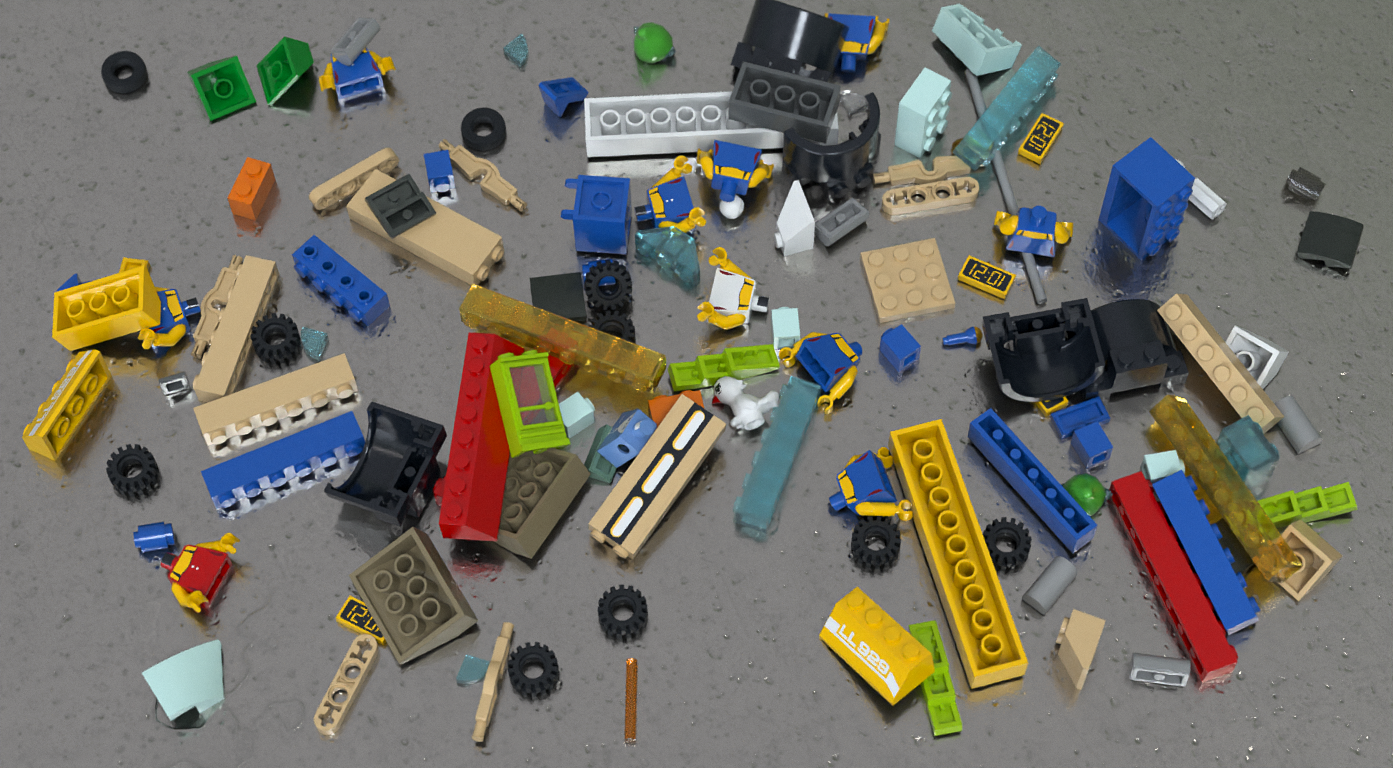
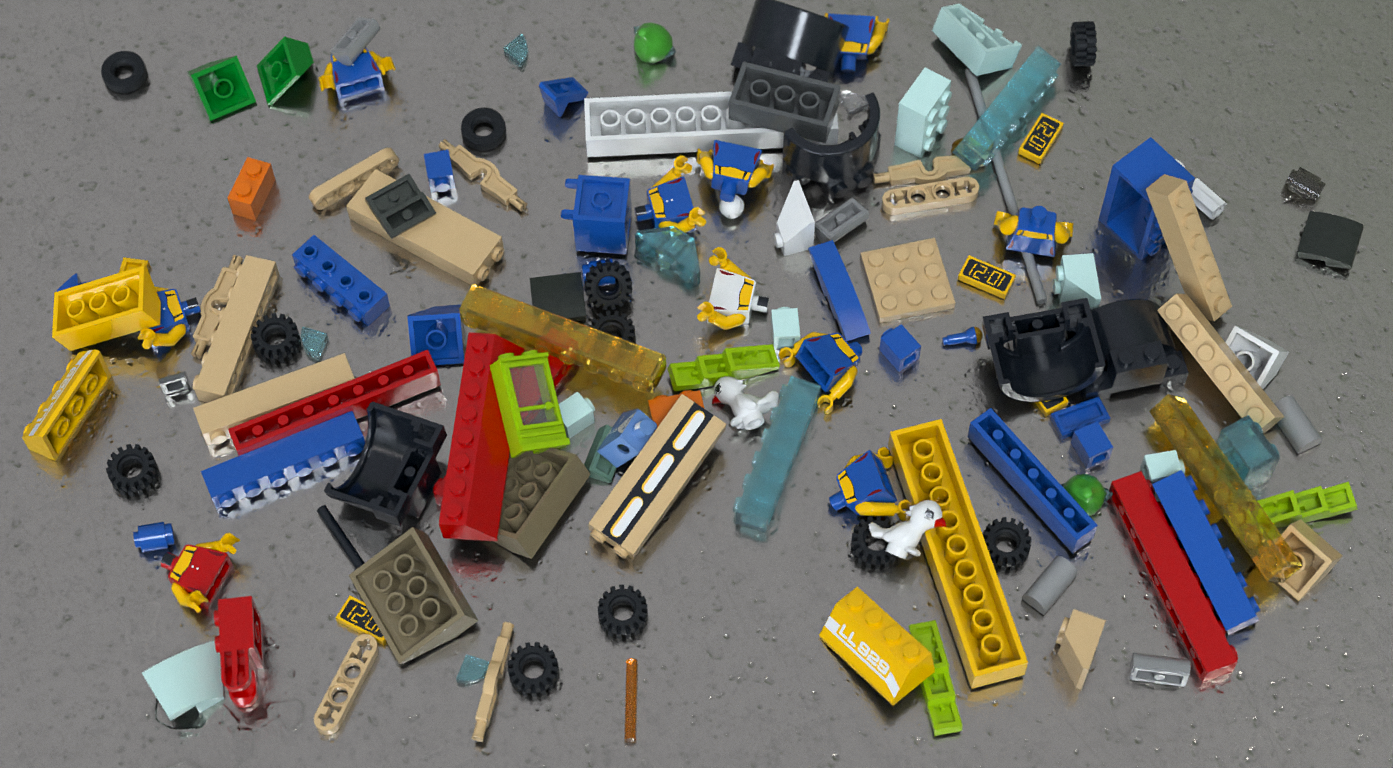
(239, 648): none -> red brick
(340, 536): none -> black piece
(382, 386): none -> red brick
(439, 332): none -> blue slope
(839, 291): none -> blue slope
(906, 535): none -> white animal
(1077, 279): none -> light aqua slope
(1083, 43): none -> black tyre
(1188, 245): none -> tan brick

